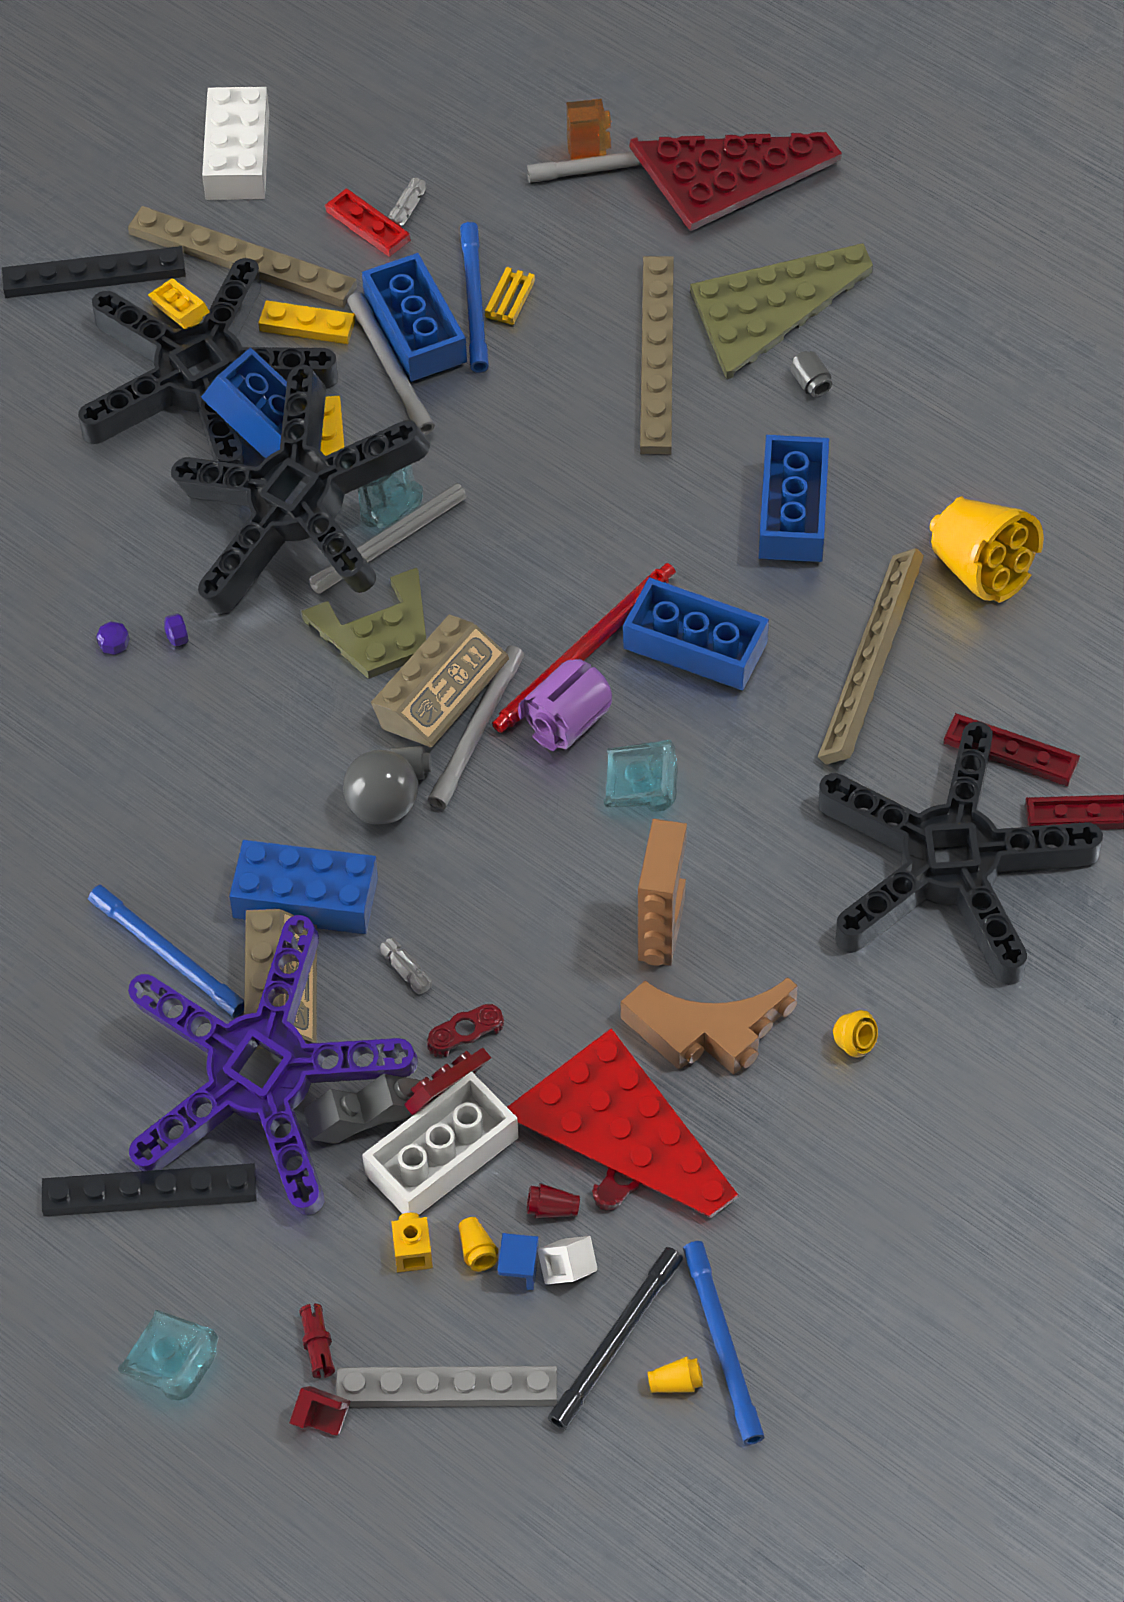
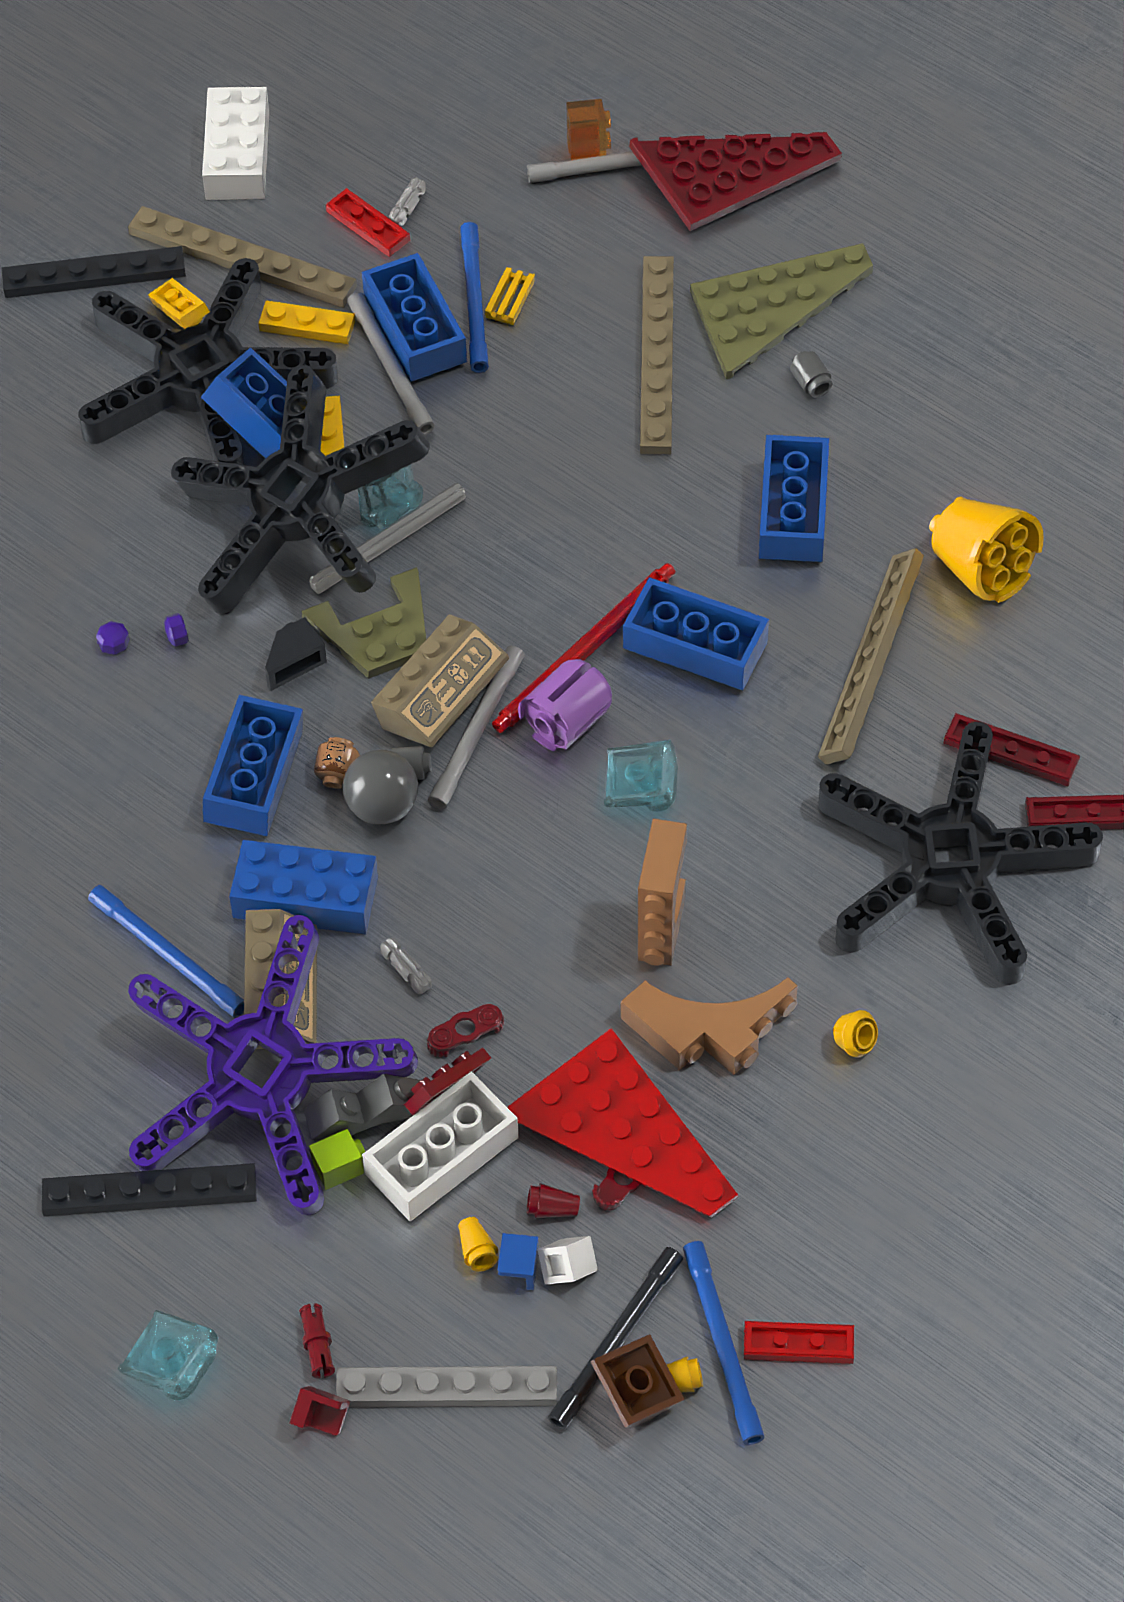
(252, 765): none -> blue brick
(294, 653): none -> black slope
(333, 761): none -> medium nougat head
(337, 1158): none -> lime brick
(411, 1243): yellow brick -> none
(637, 1381): none -> reddish brown slope
(799, 1342): none -> red tile

